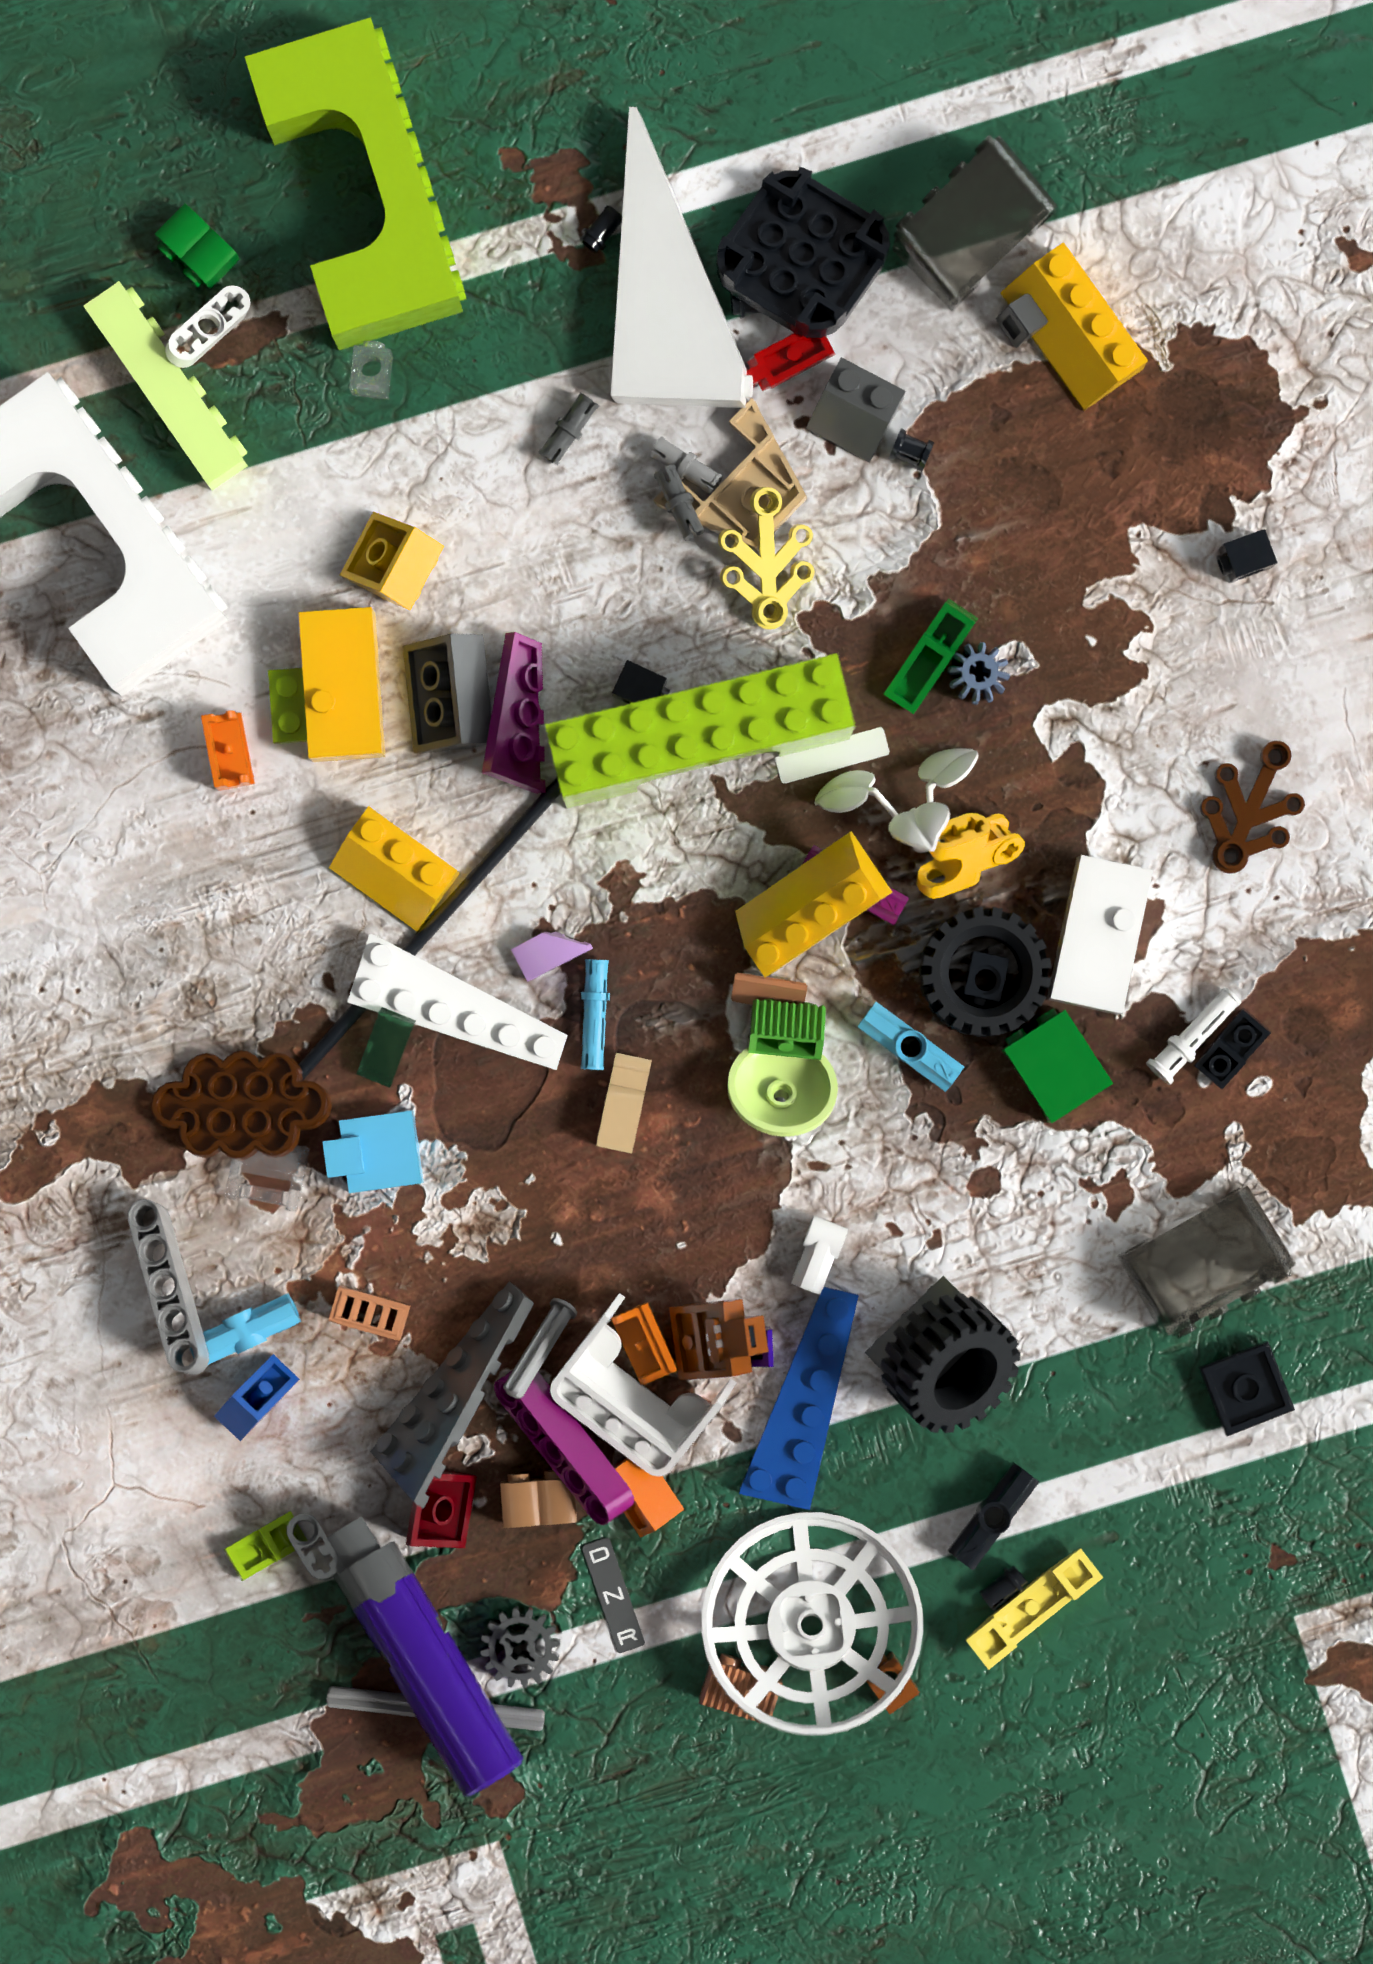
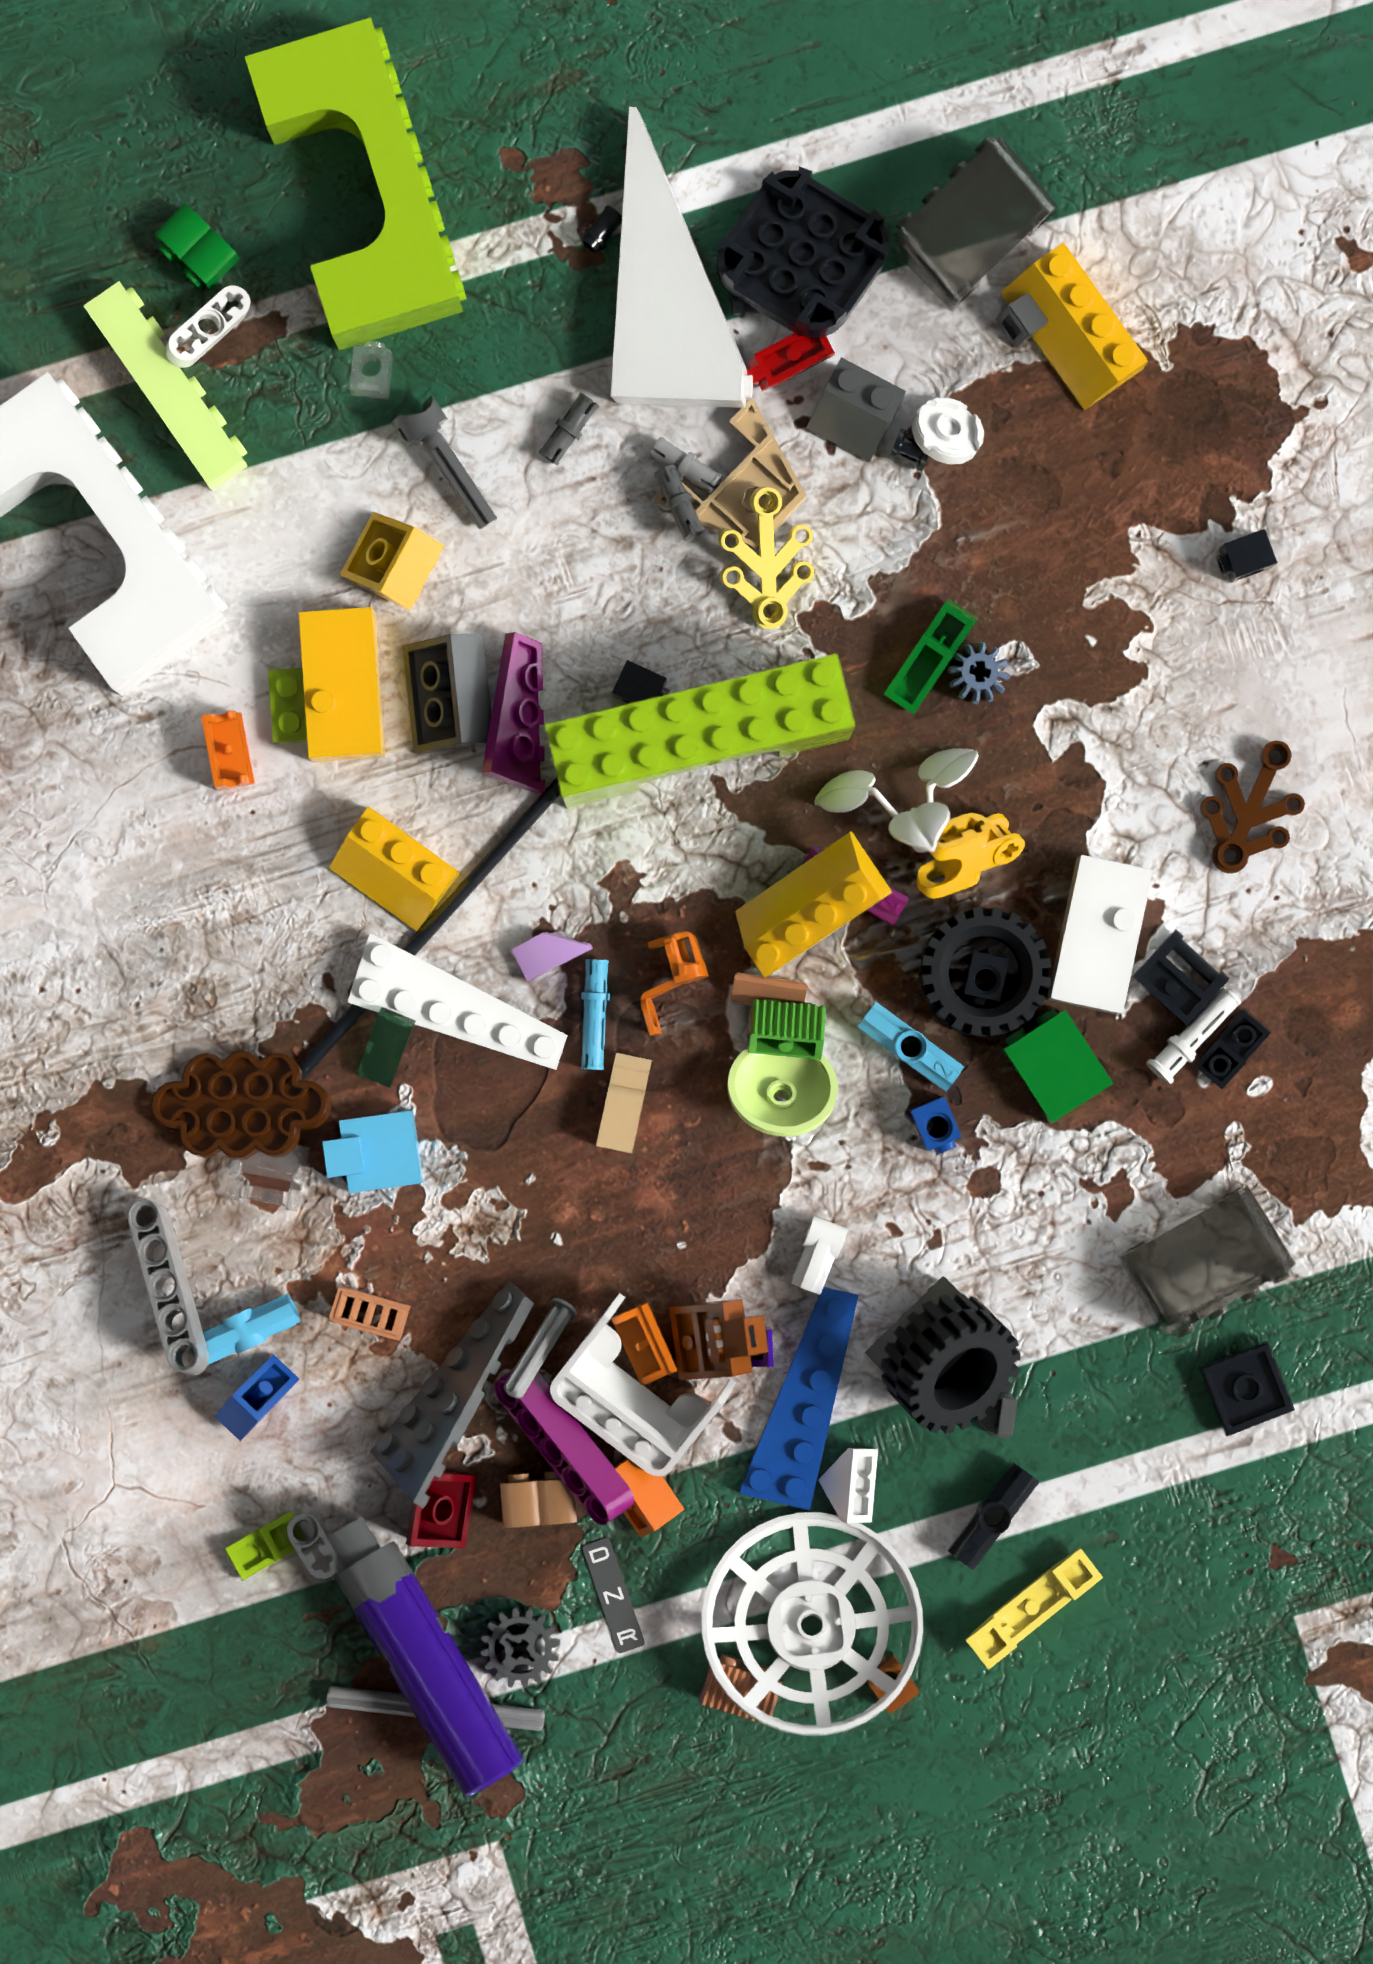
(424, 428): none -> dark grey piece
(683, 973): none -> orange piece
(811, 762): white sticker -> none
(852, 1484): none -> white slope
(921, 1116): none -> blue brick
(947, 431): none -> white tile
(1002, 1418): none -> dark grey tile
(1003, 1587): black pin -> none
(1172, 986): none -> black plate

